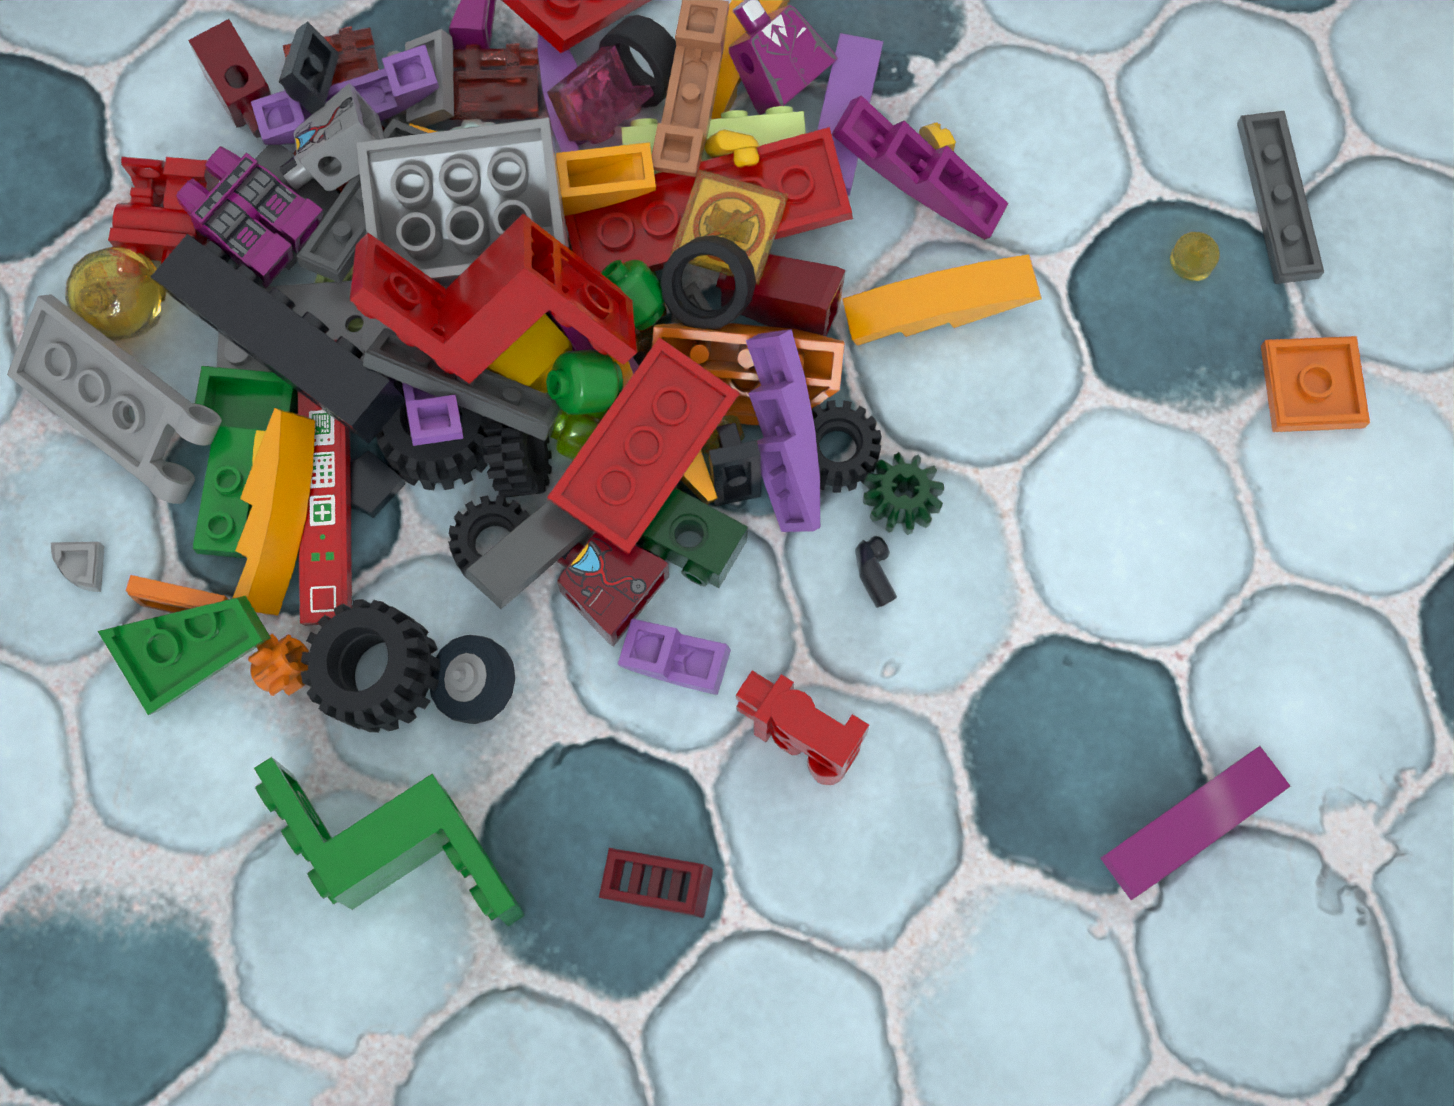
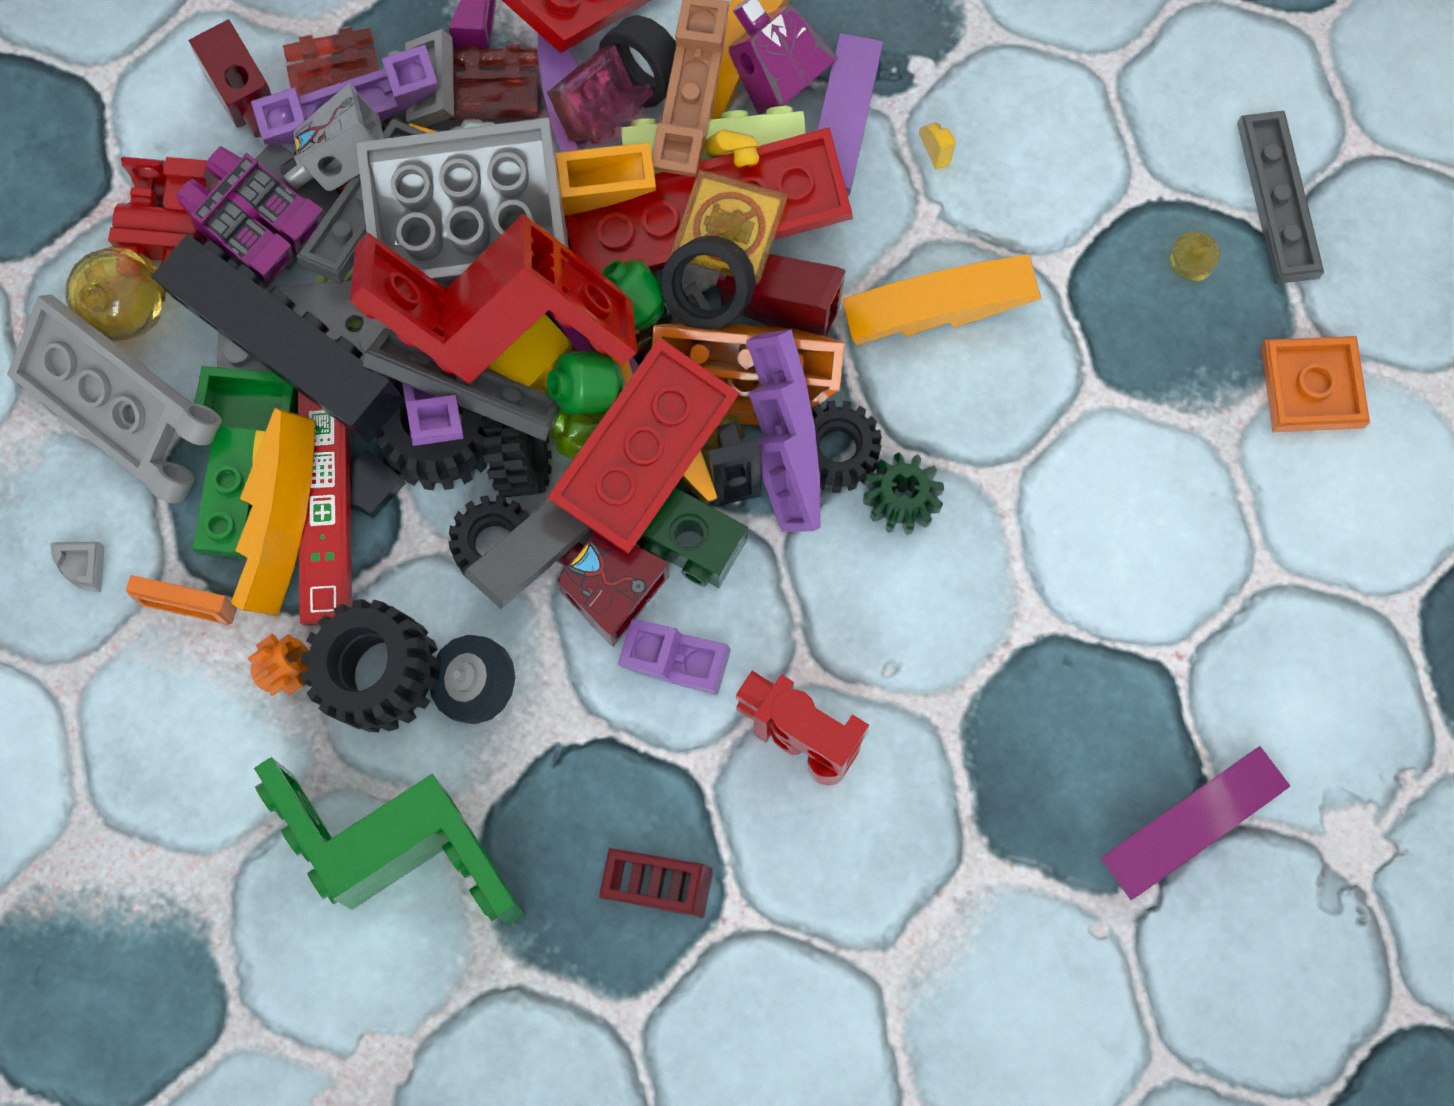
(183, 648): green wing -> none
(309, 68): black hinge -> none
(870, 571): black arm -> none
(928, 175): magenta slope -> none

